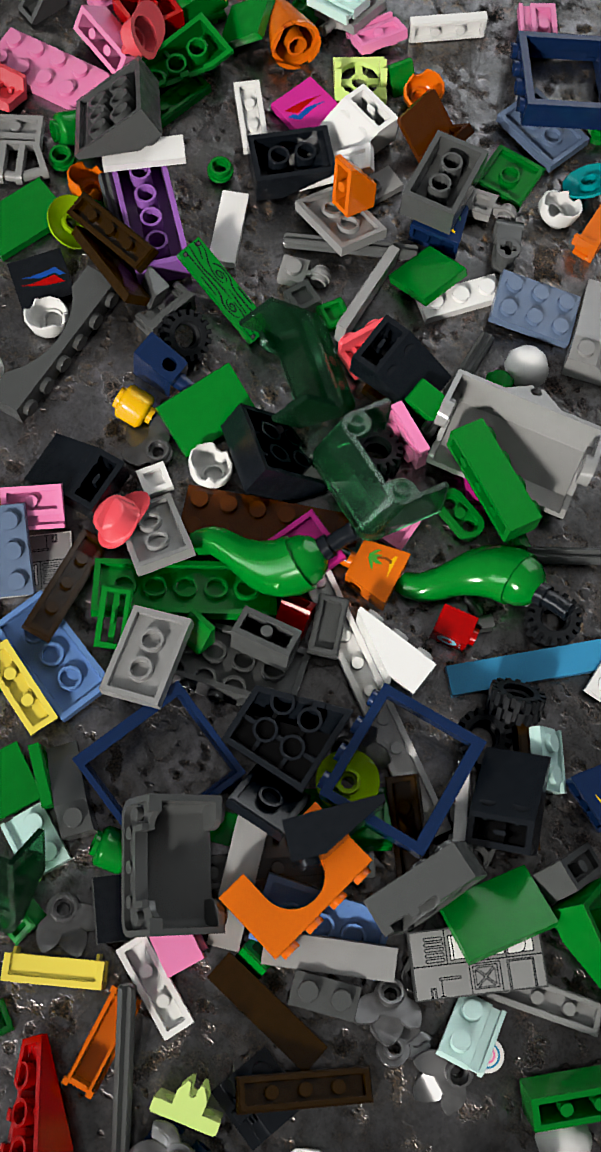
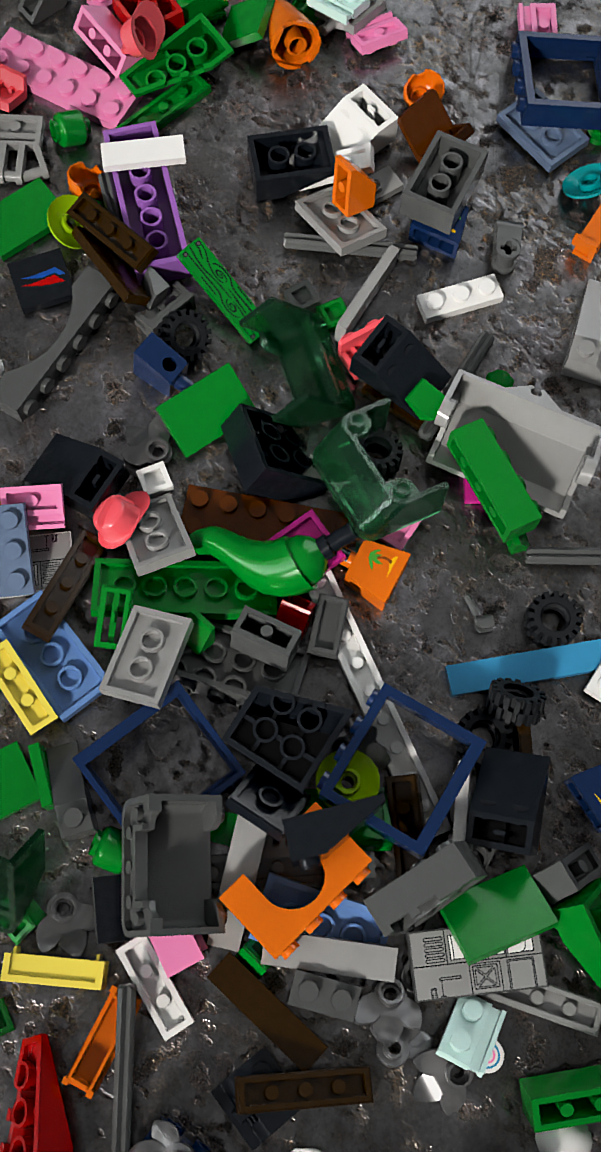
(25, 825): light aqua plate -> none
(47, 316): white hair -> none
(61, 152): green plate -> none
(119, 113): dark grey slope -> none
(134, 406): yellow head -> none
(188, 1106): yellowish green piece -> none
(210, 465): white hair -> none
(220, 164): green plate -> none
(229, 227): white tile -> none
(249, 110): white plate -> none
(295, 270): light grey plate -> none
(304, 105): dark pink tile -> none
(377, 64): yellowish green piece -> none
(394, 657): white slope -> none
(398, 75): green slope -> none
(405, 428): bright pink plate -> none
(427, 275): green tile -> none
(447, 27): white tile -> none
(455, 628): red brick -> none
(461, 514): green plate -> none
(484, 205): light grey plate -> none
(489, 572): green animal -> none
(510, 176): green tile -> none
(527, 366): white hair -> none
(534, 309): sand blue plate -> none
(549, 743): light aqua plate -> none
(559, 209): white hair -> none

